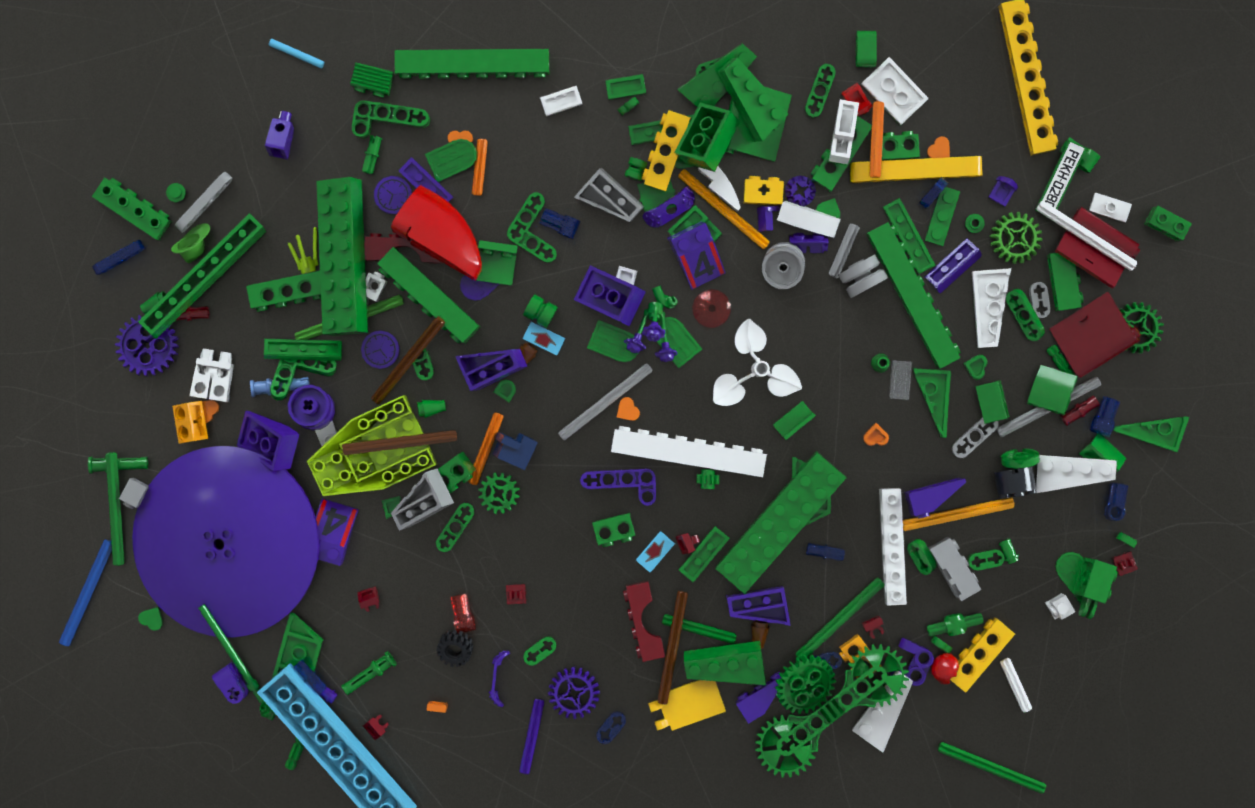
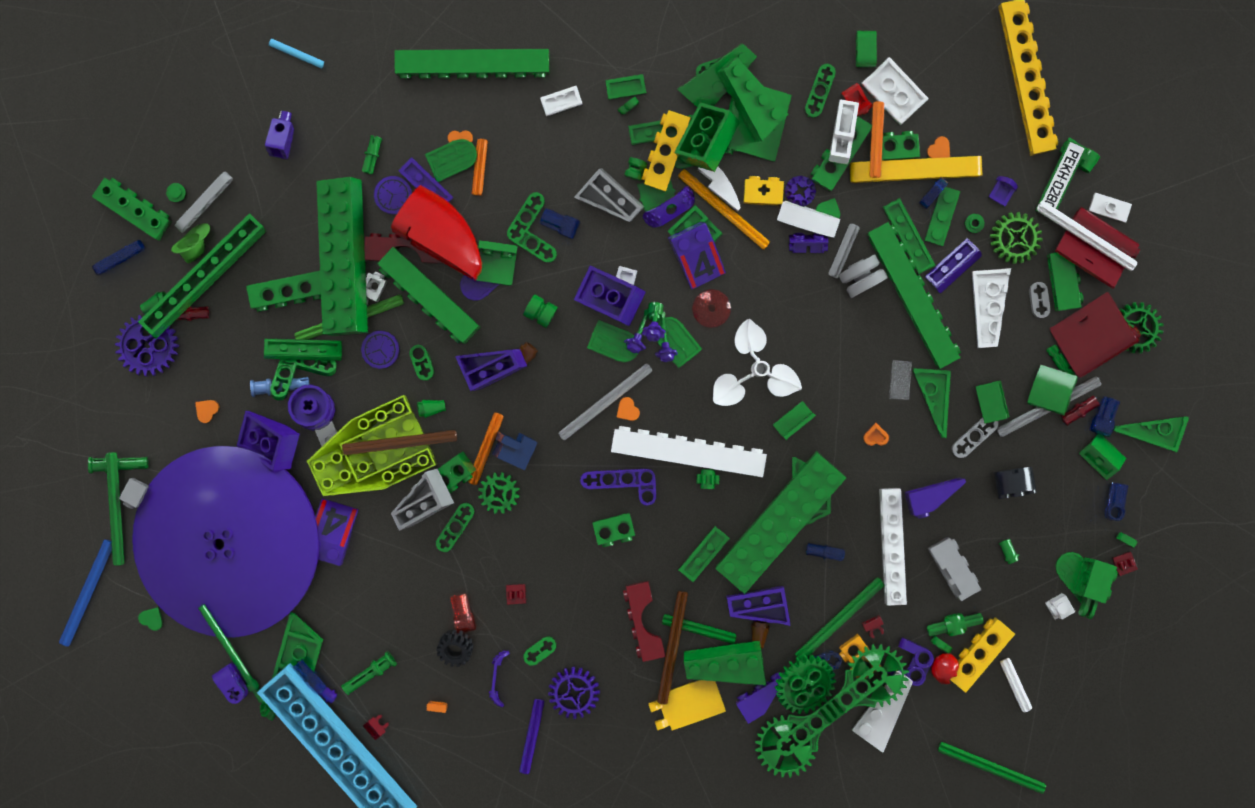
(190, 422): light orange brick -> none
(211, 377): white hips -> none
(294, 755): green axle -> none
(306, 264): lime plant -> none
(368, 598): dark red tile -> none
(372, 79): green brick -> none
(390, 504): green tile -> none
(391, 118): green beam -> none
(408, 360): reddish brown axle -> none
(505, 389): green tile -> none
(544, 338): medium azure tile -> none
(614, 730): clear blue beam -> none
(655, 551): medium azure tile -> none
(667, 301): green arm -> none
(686, 542): dark red tile -> none
(765, 217): dark purple tile -> none
(785, 254): light grey wheel -> none
(875, 363): green cone -> none
(921, 556): green beam -> none
(959, 513): light orange axle -> none
(975, 366): green tile -> none
(984, 555): green beam -> none
(1017, 459): green tile -> none
(1027, 307): green beam -> none
(1068, 472): white wing -> none
(1167, 223): green brick -> none

